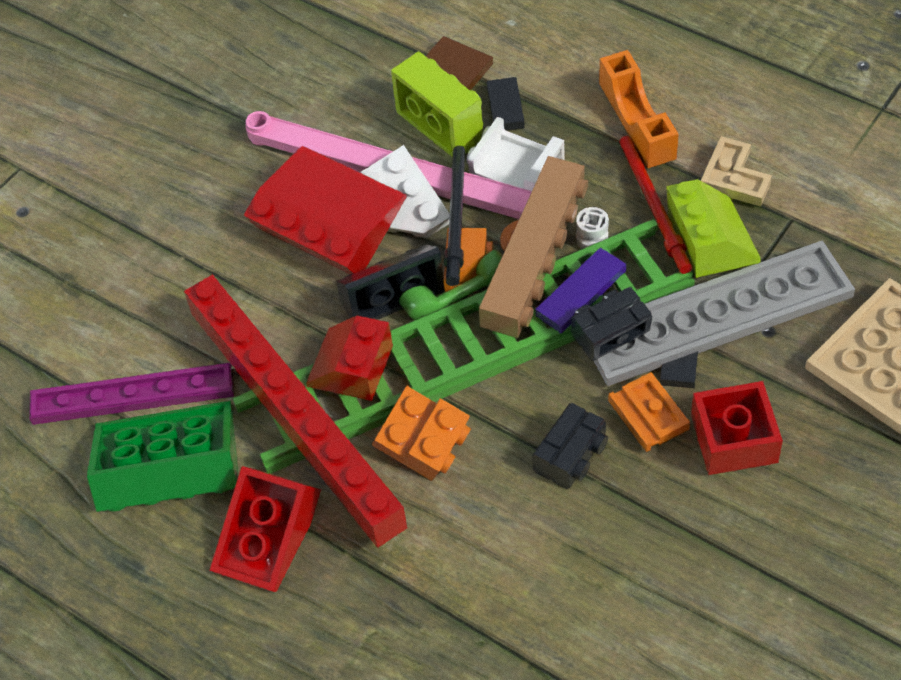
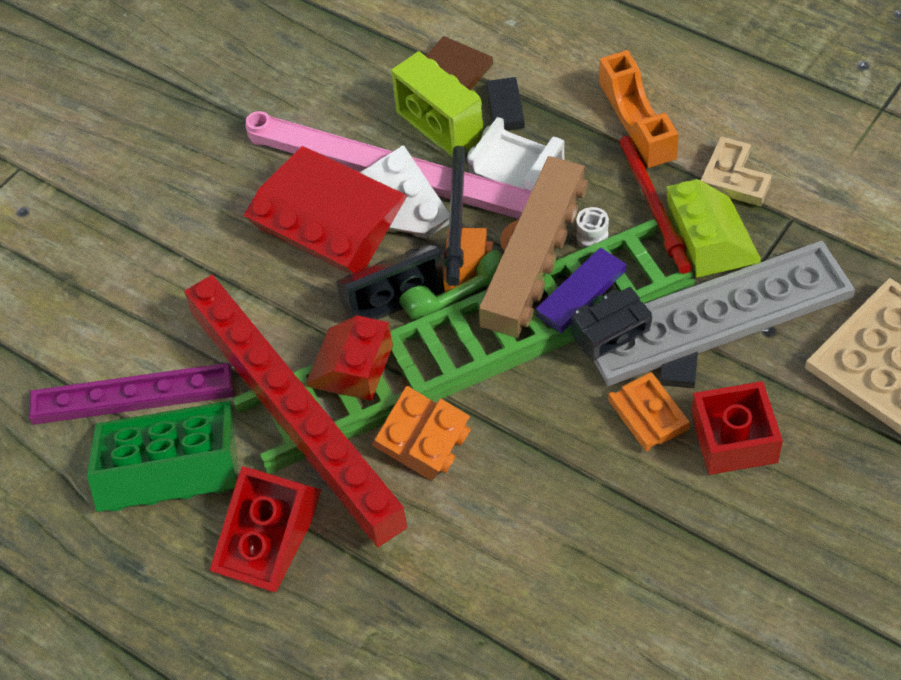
(569, 446): black brick -> none

